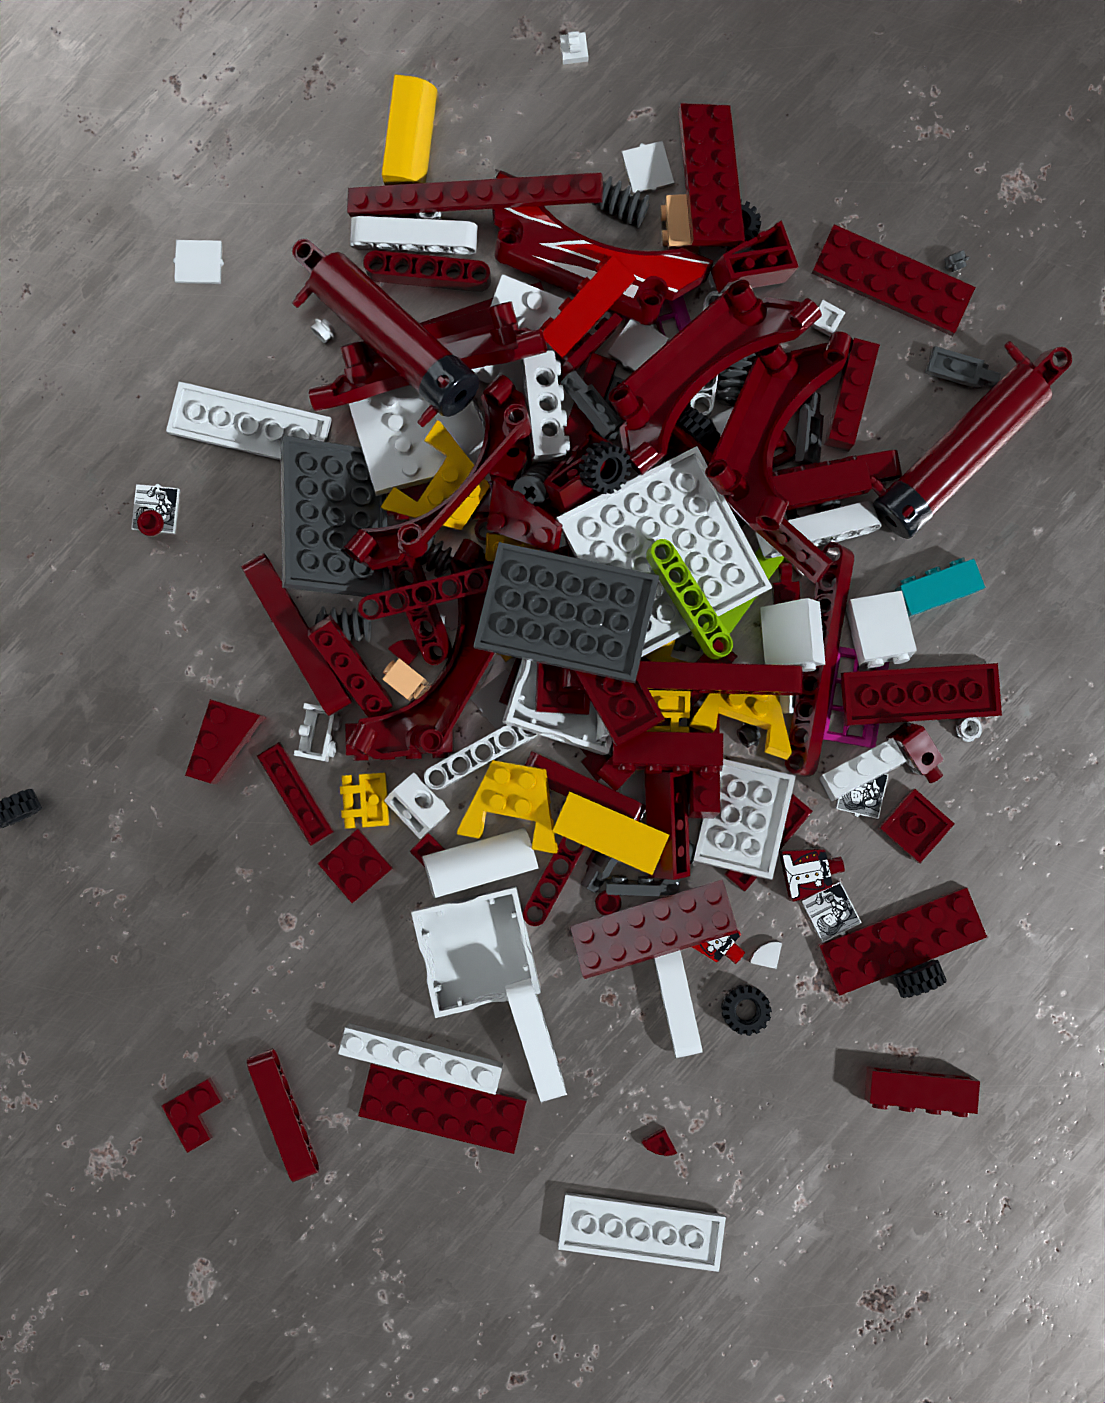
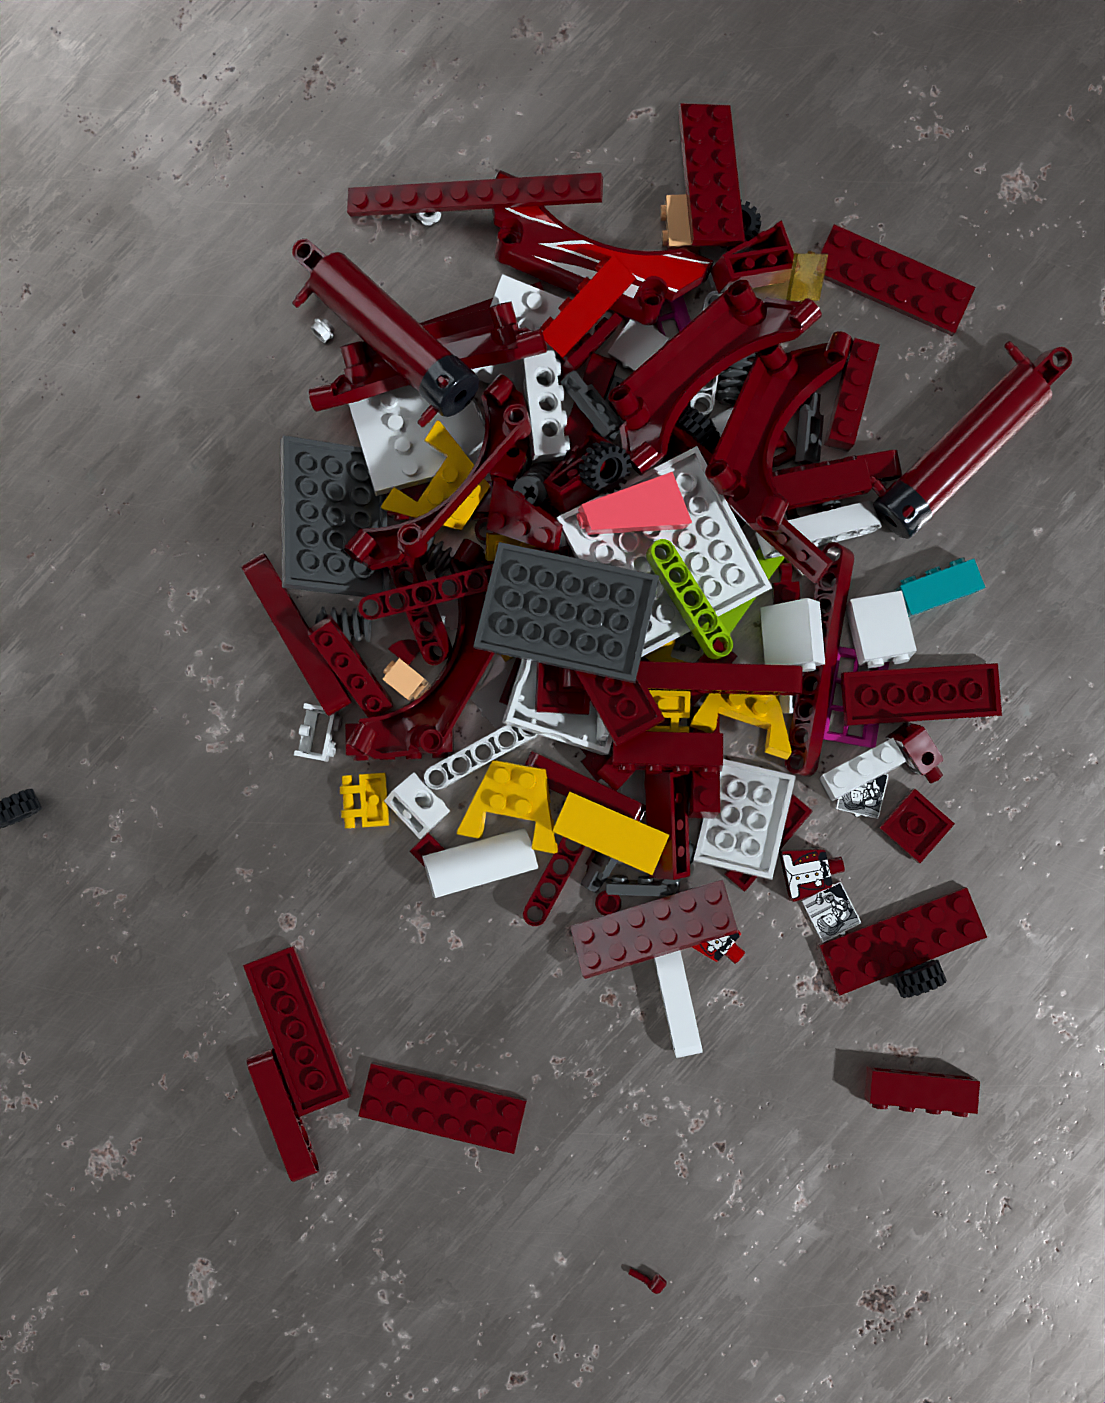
(150, 523): dark red plate -> none
(159, 499): piece -> none
(185, 1113): dark red plate -> none
(198, 261): white piece -> none
(220, 740): dark red wedge -> none
(240, 421): white plate -> none
(295, 793): dark red tile -> none
(297, 1031): none -> dark red plate
(355, 865): dark red plate -> none
(409, 131): yellow brick -> none
(413, 235): white beam -> none
(417, 263): dark red beam -> none
(421, 1058): white brick -> none
(474, 950): white tile -> none
(535, 1039): white beam -> none
(574, 48): white tile -> none
(624, 202): dark grey piece -> none
(639, 508): none -> coral slope
(641, 1231): white plate -> none
(648, 167): white piece -> none
(655, 1284): none -> dark red hand
(659, 1143): dark red tile -> none
(748, 735): dark grey plate -> none
(762, 1010): black tyre -> none
(767, 954): white tile -> none
(806, 276): none -> clear yellow piece
(830, 318): white plate -> none
(956, 261): dark grey plate -> none
(960, 368): dark grey hinge -> none
(975, 732): white plate -> none

